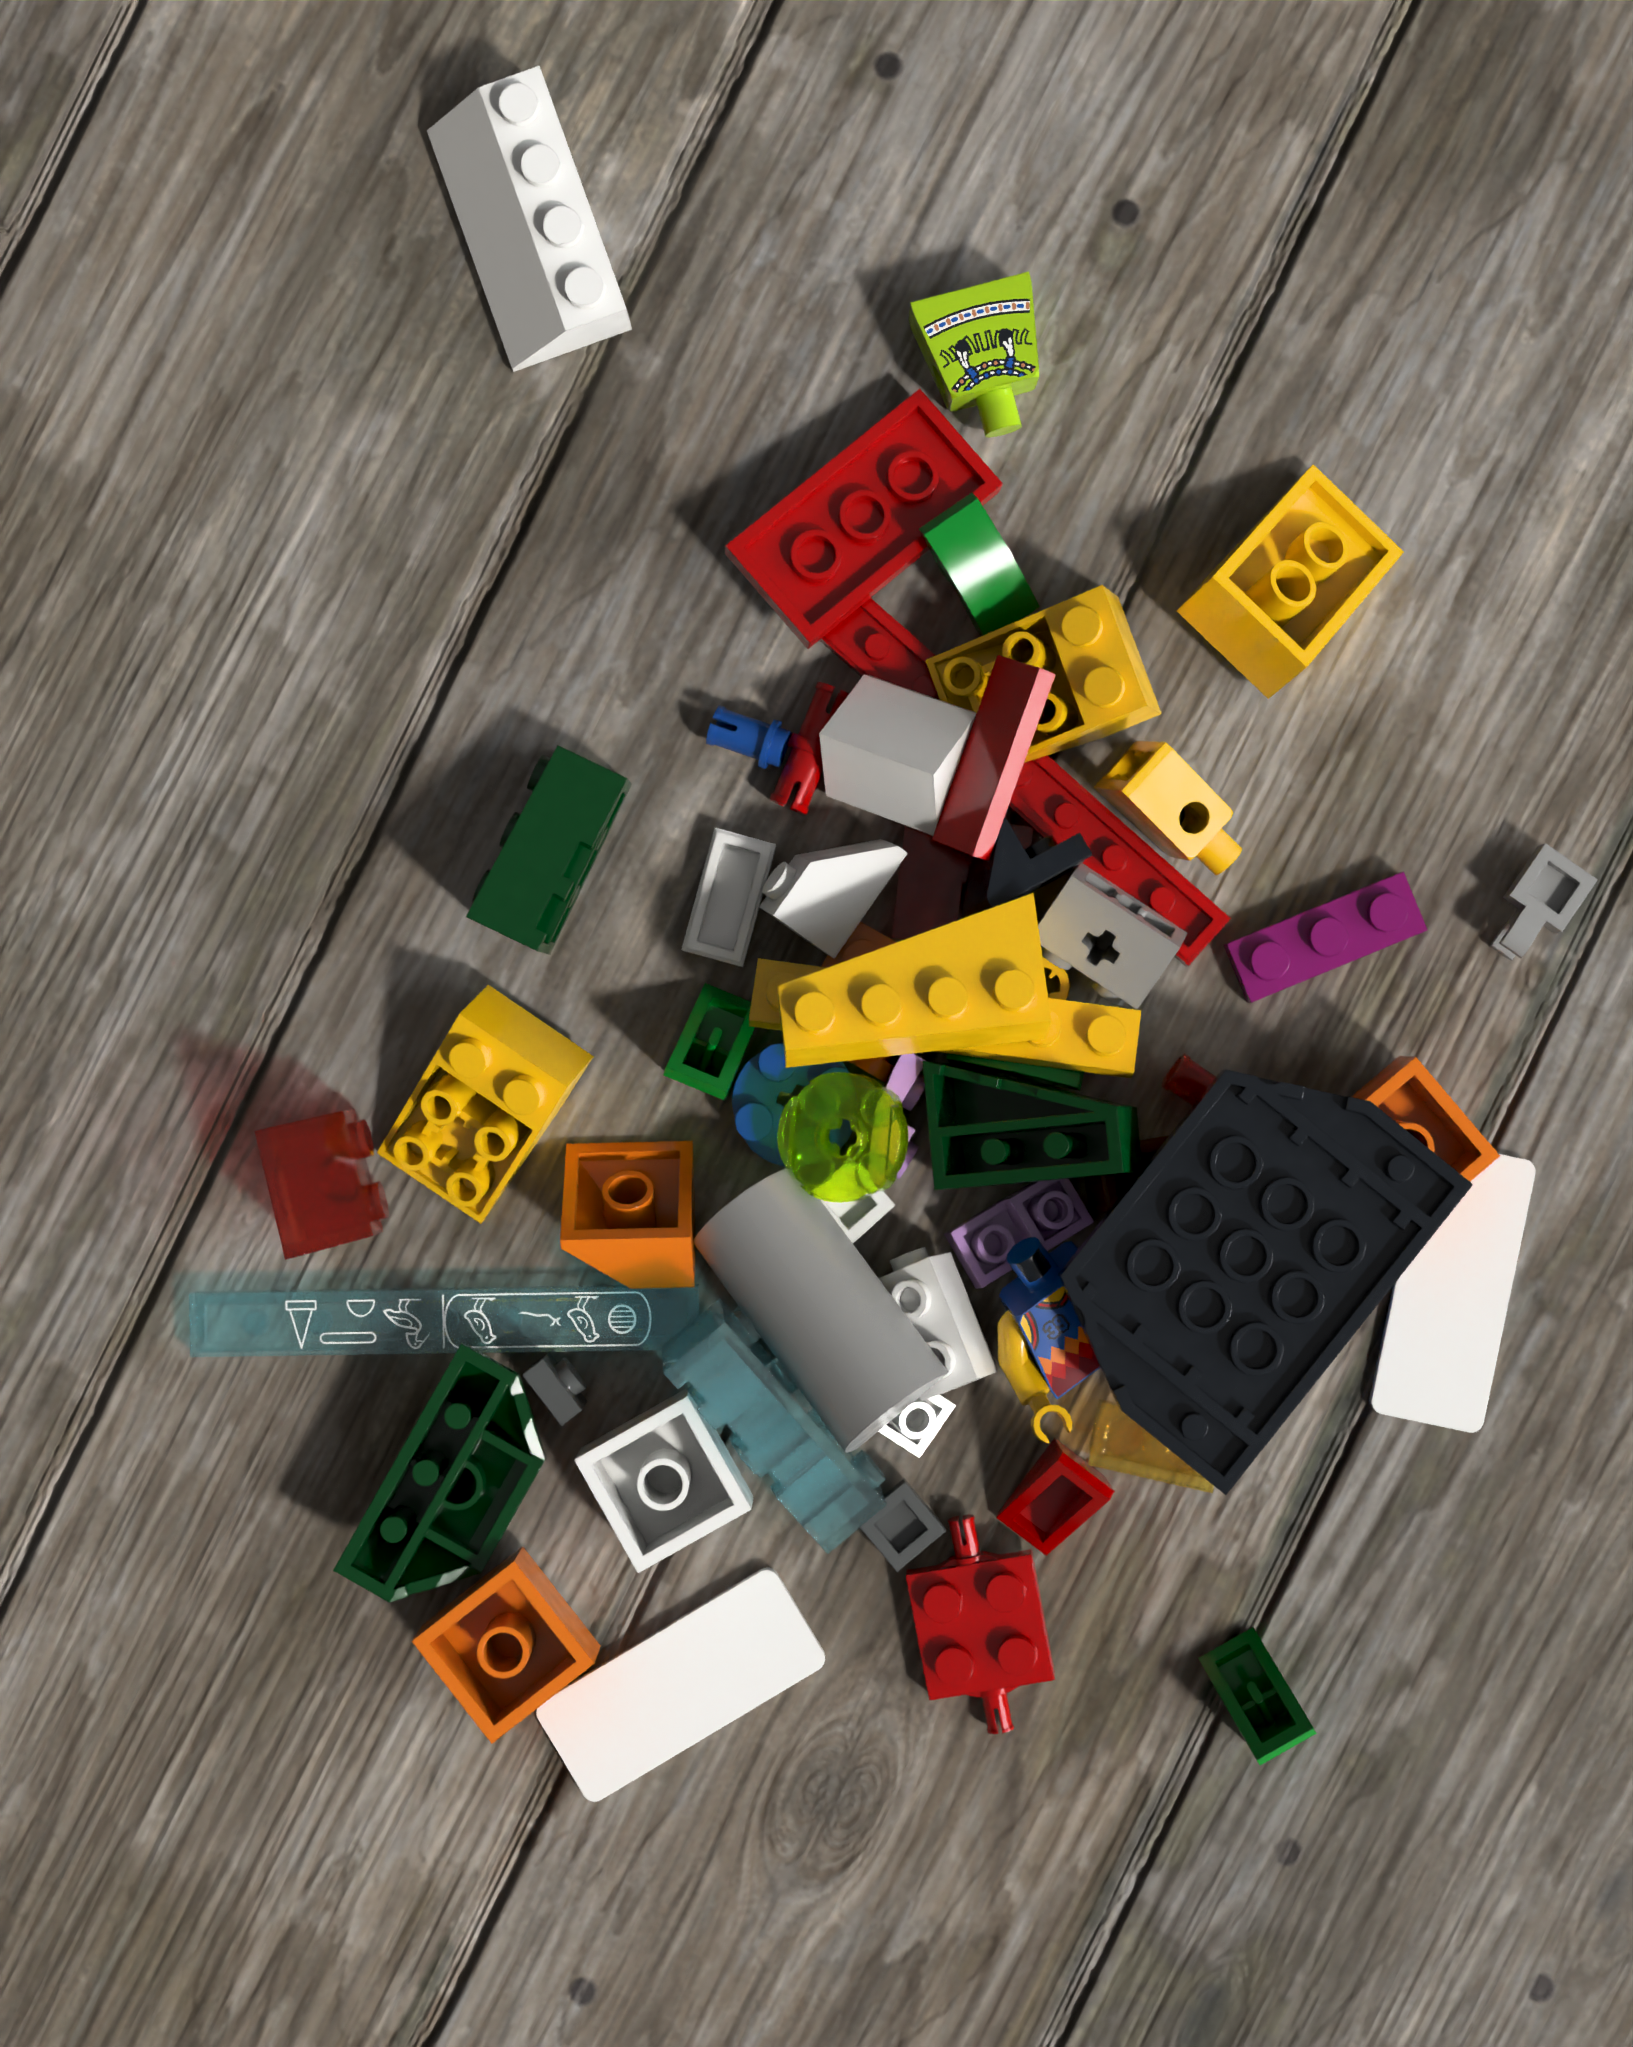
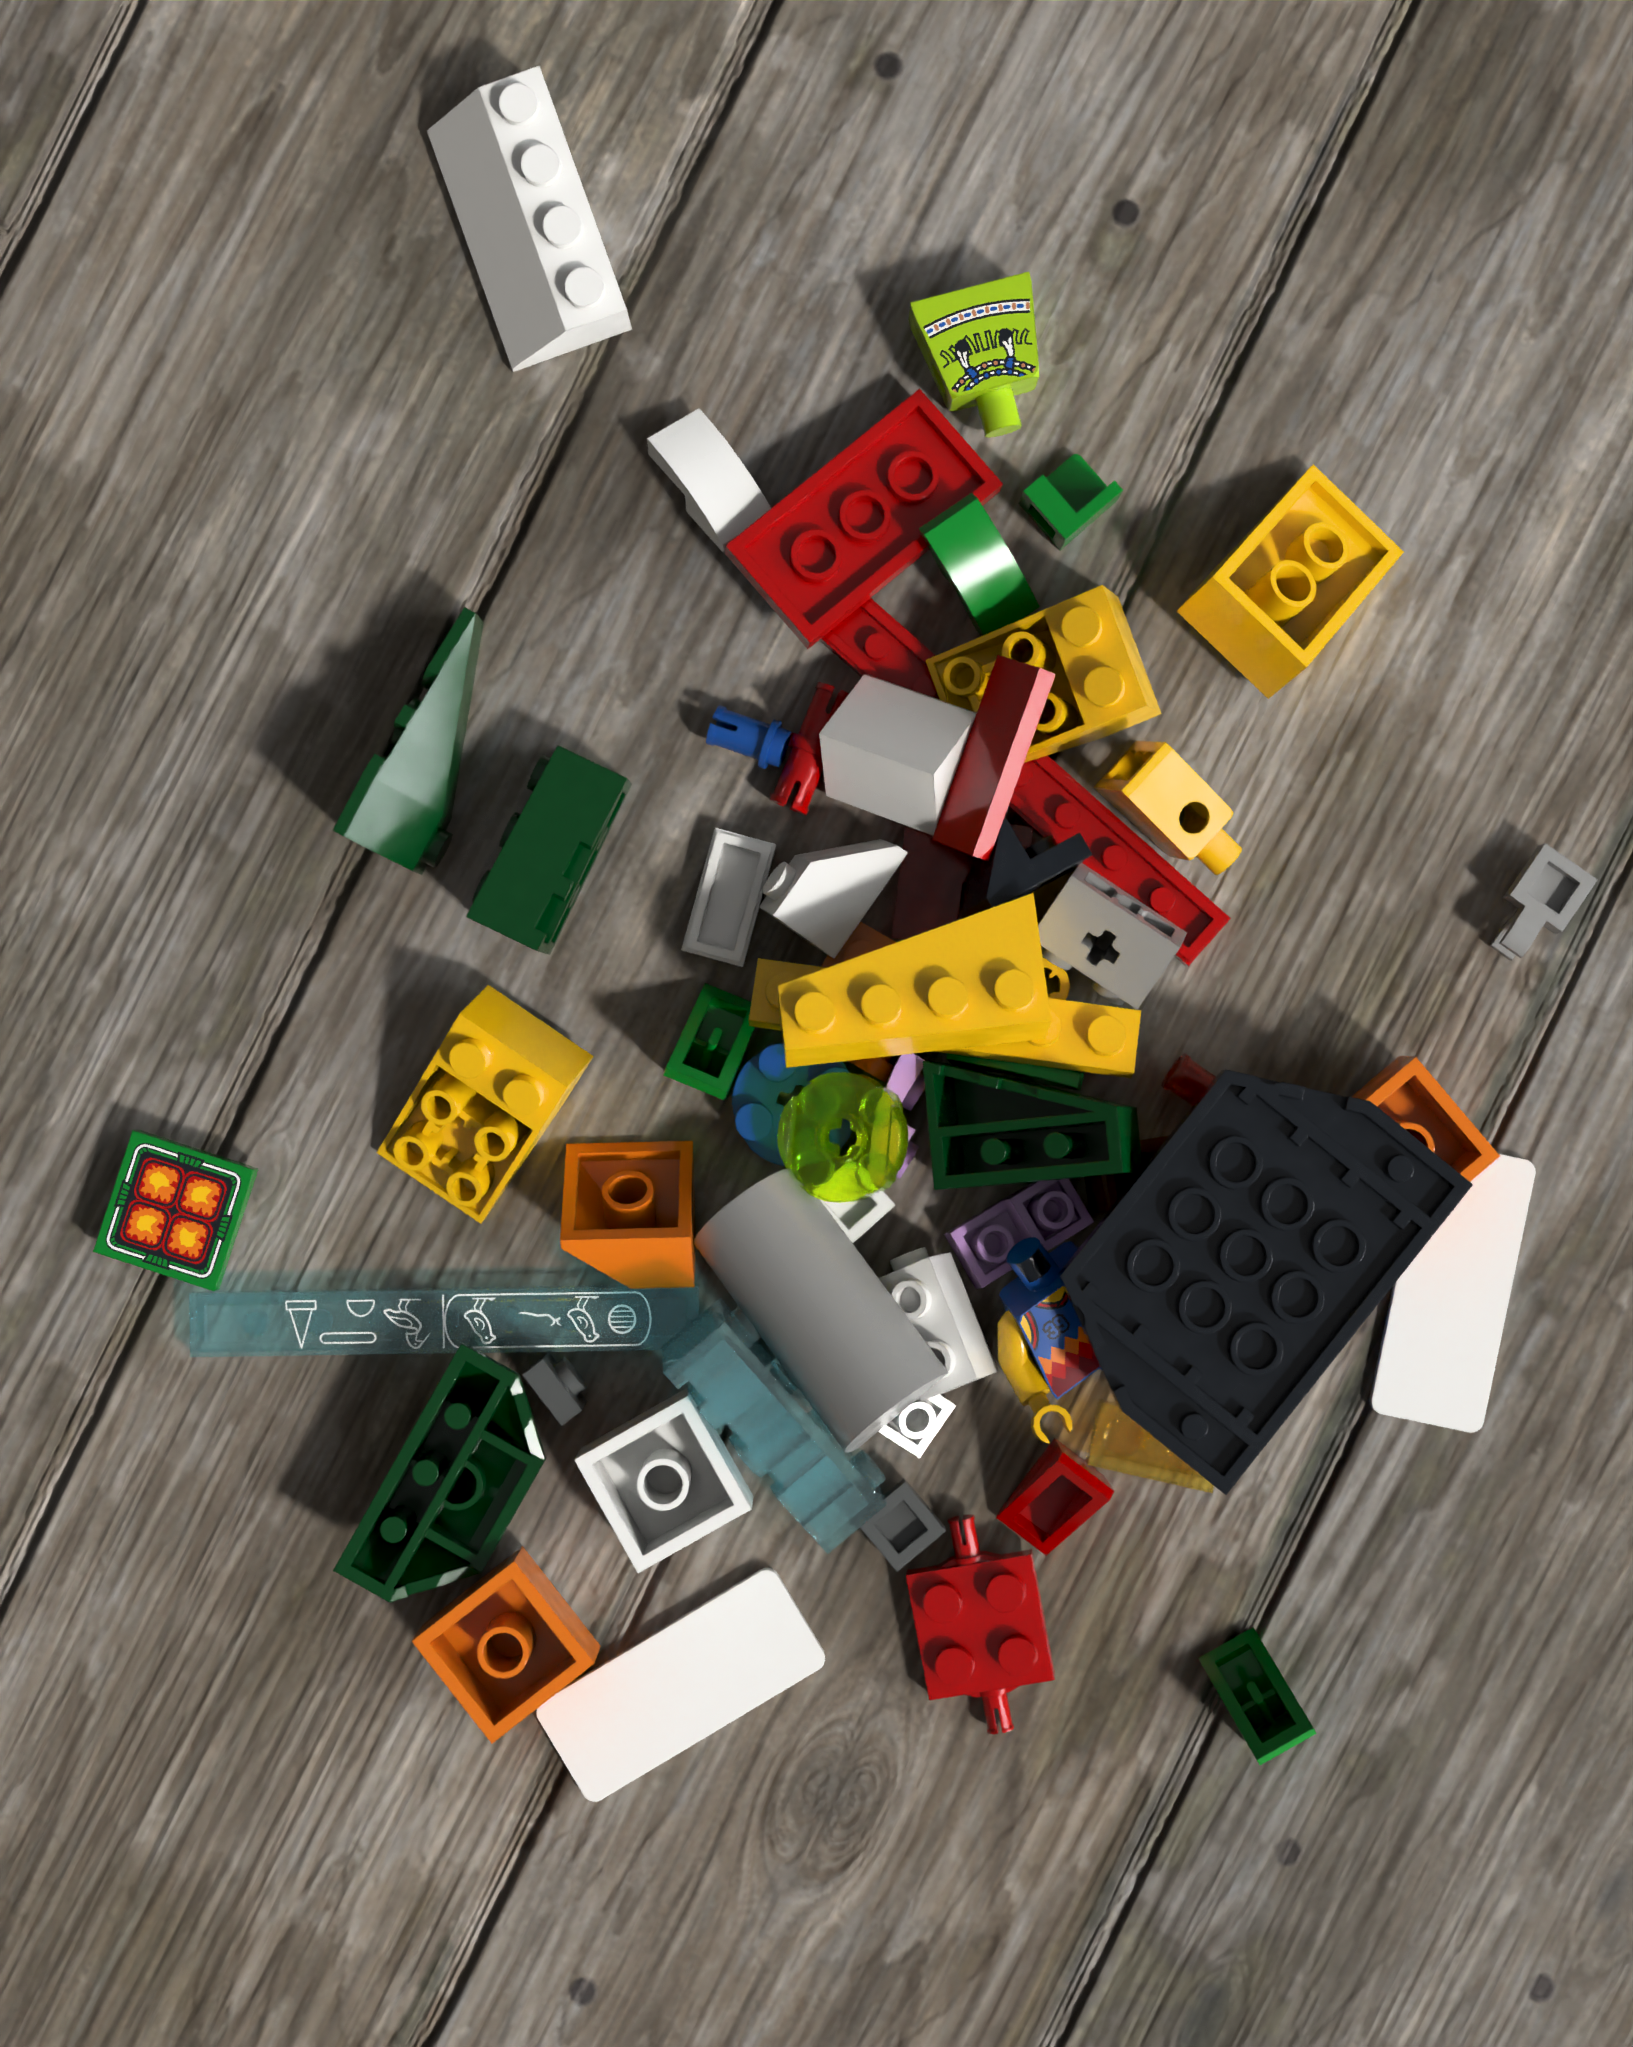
(175, 1210): none -> tile
(321, 1182): clear red slope -> none
(410, 795): none -> wedge
(710, 475): none -> white slope
(1068, 500): none -> green panel
(1325, 937): magenta plate -> none

